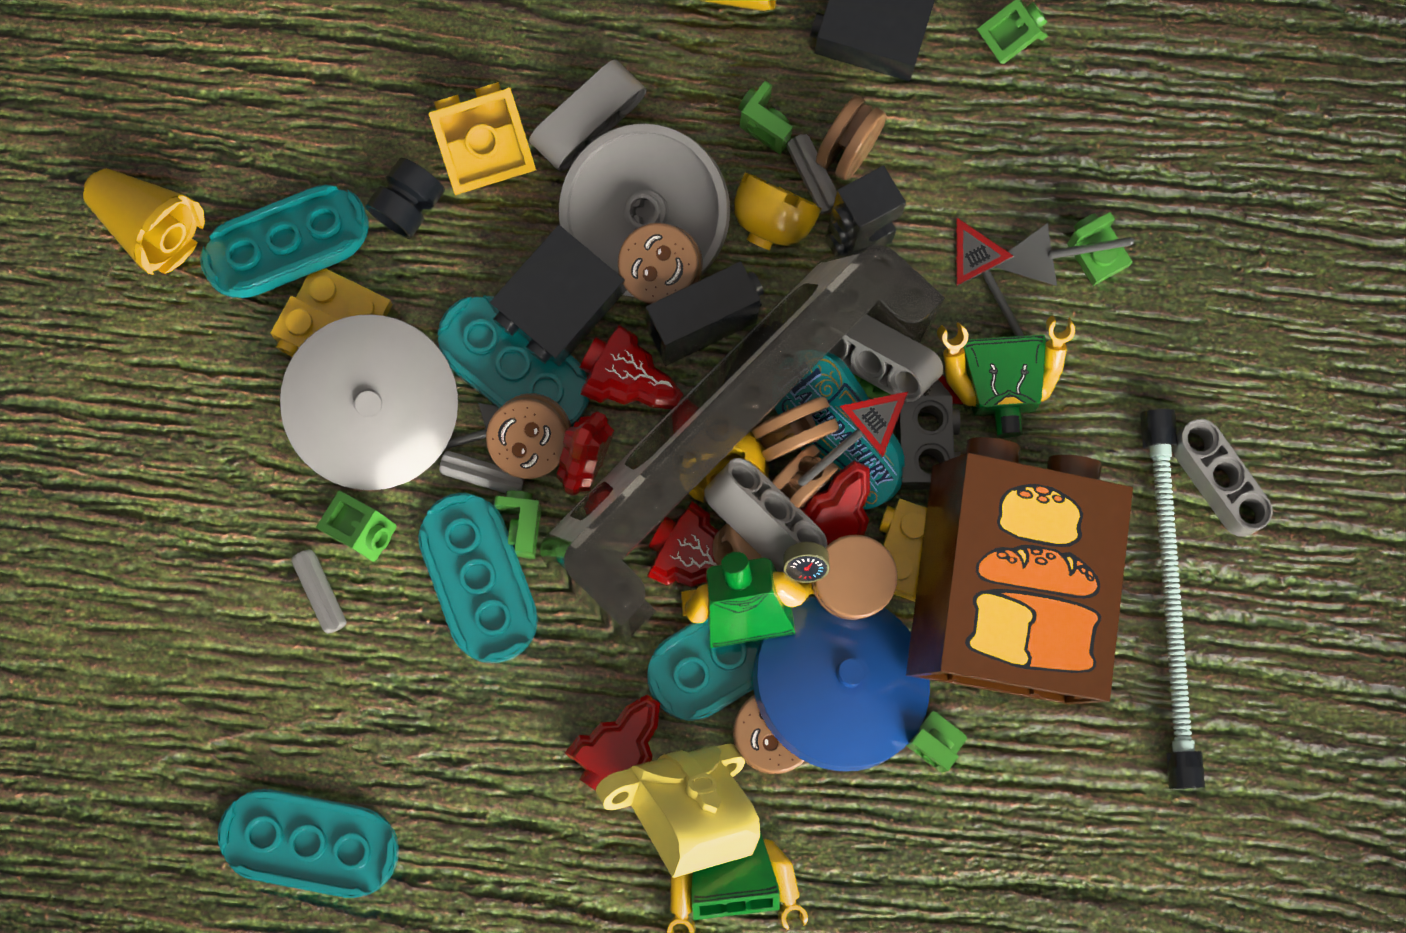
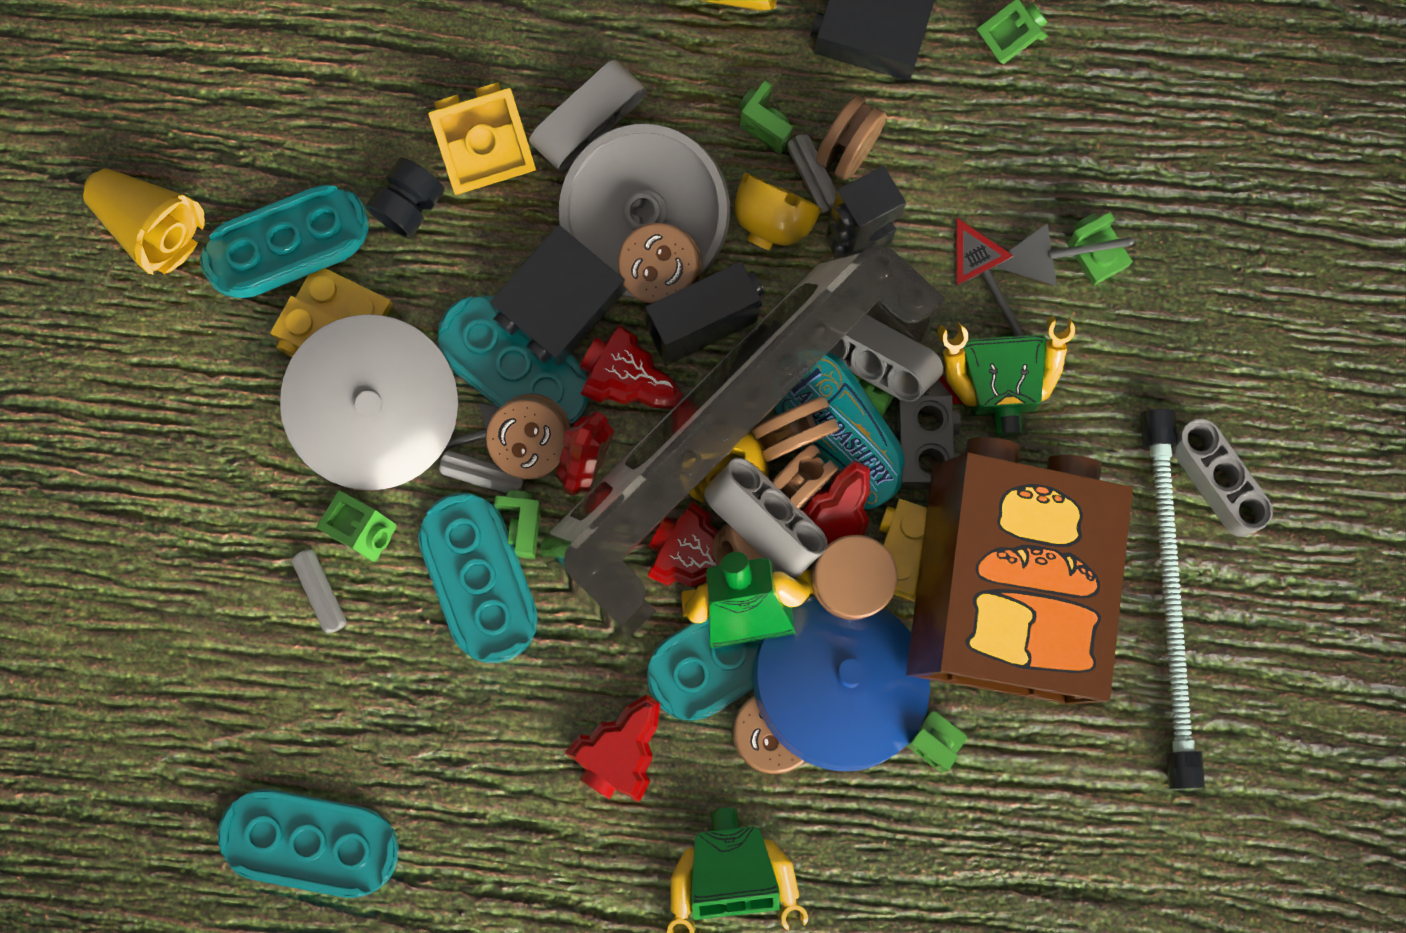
(689, 806): light yellow piece -> none
(806, 562): tile -> none
(873, 420): piece -> none

